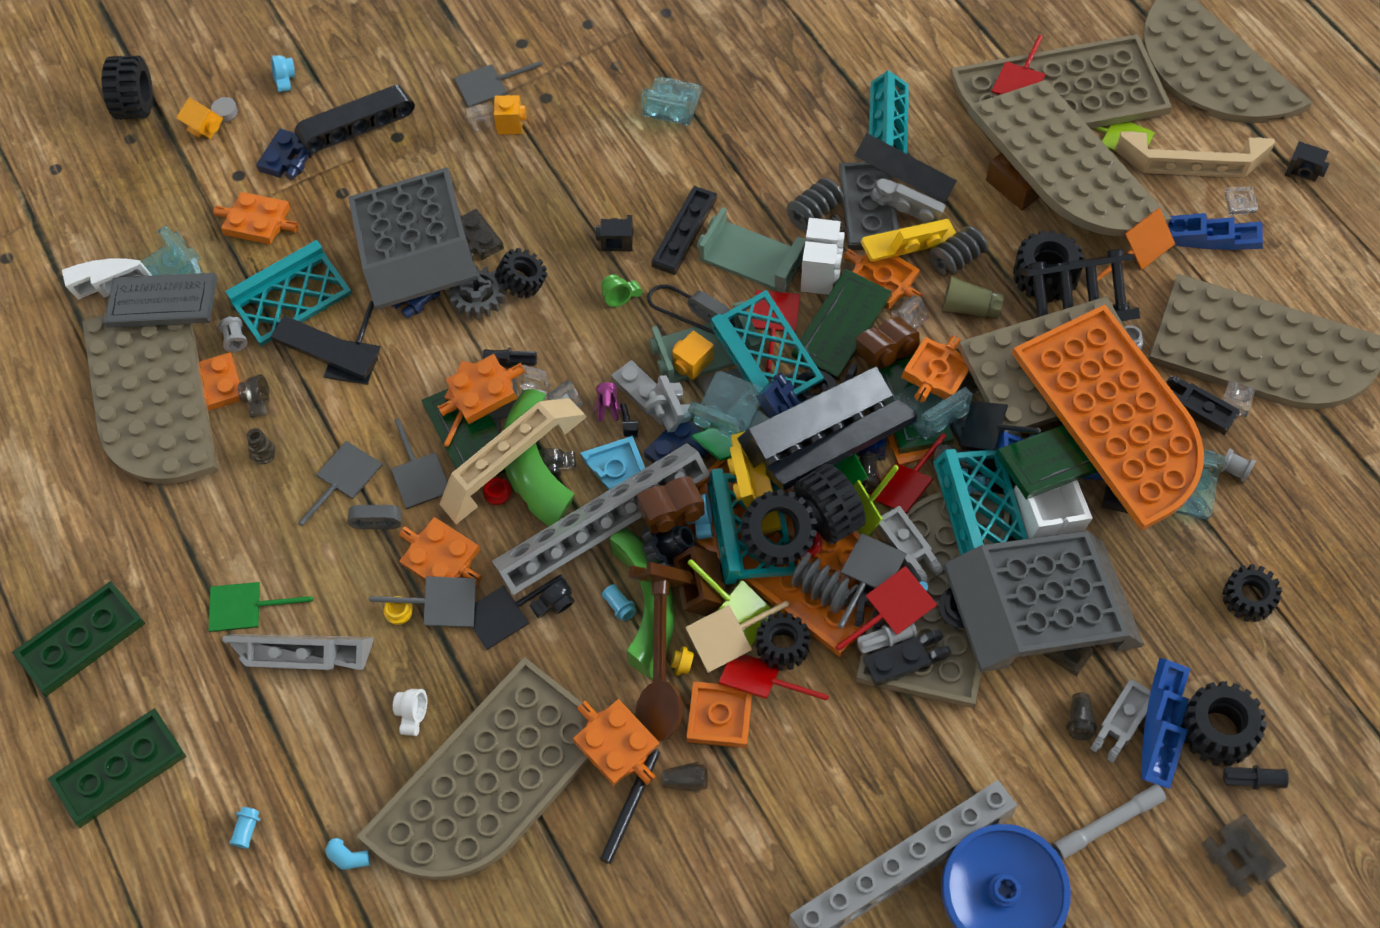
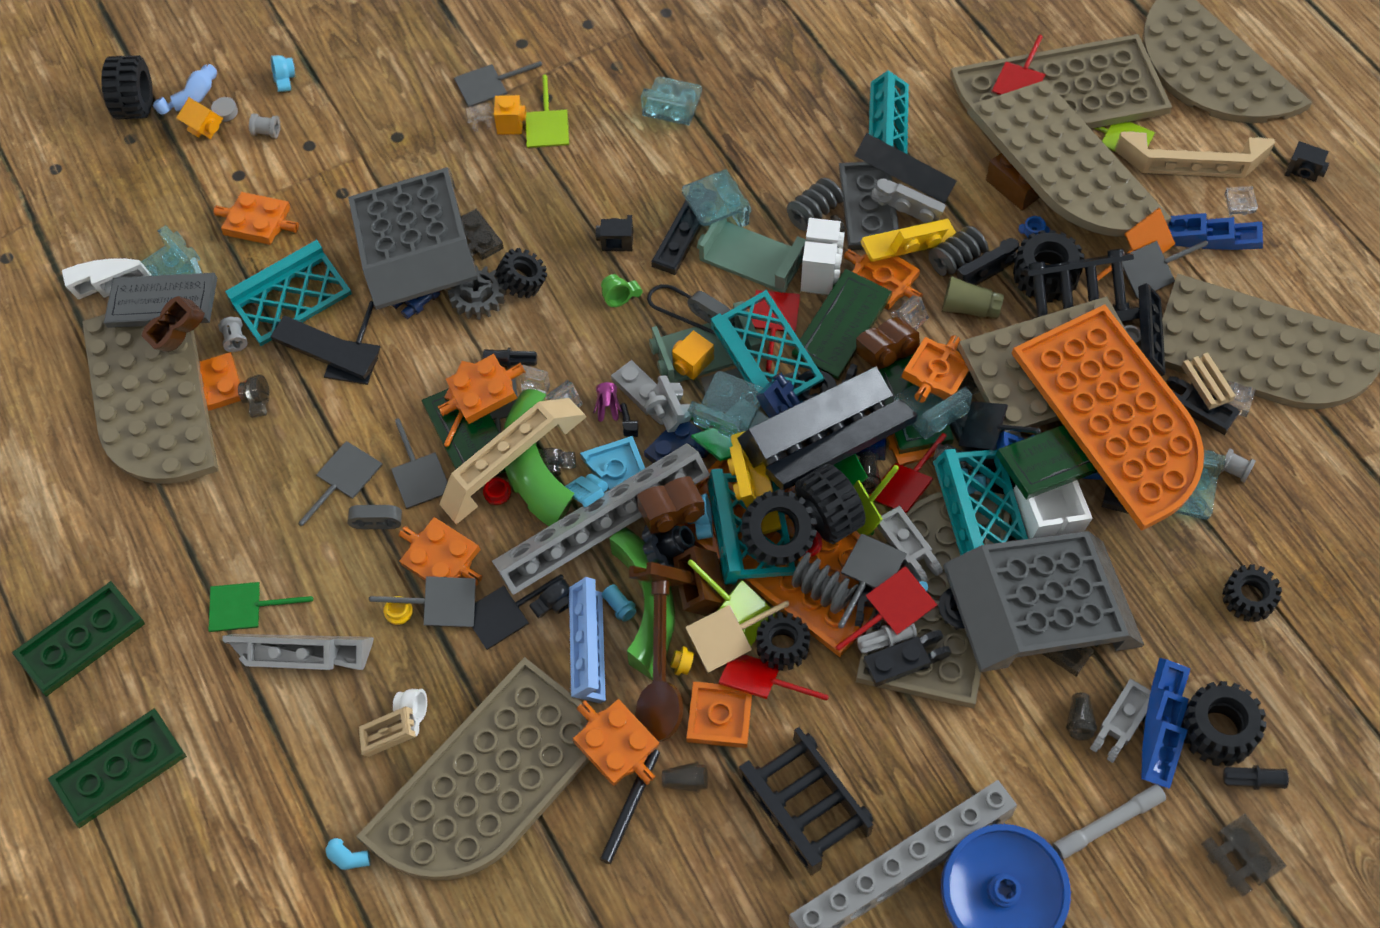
(175, 320): none -> reddish brown brick
(196, 88): none -> light blue arm
(244, 827): medium azure pin -> none
(260, 447): clear smoke cone -> none
(264, 125): none -> light grey bush
(280, 154): dark blue plate -> none
(354, 118): black beam -> none
(389, 736): none -> tan tile
(547, 127): none -> lime piece
(587, 489): none -> medium azure piece
(587, 641): none -> light blue fence
(716, 199): none -> clear light blue bracket
(793, 827): none -> black fence
(989, 263): none -> black hinge
(1035, 223): none -> blue plate
(1151, 327): none -> black tile
(1152, 267): none -> dark grey piece
(1212, 378): none -> tan tile

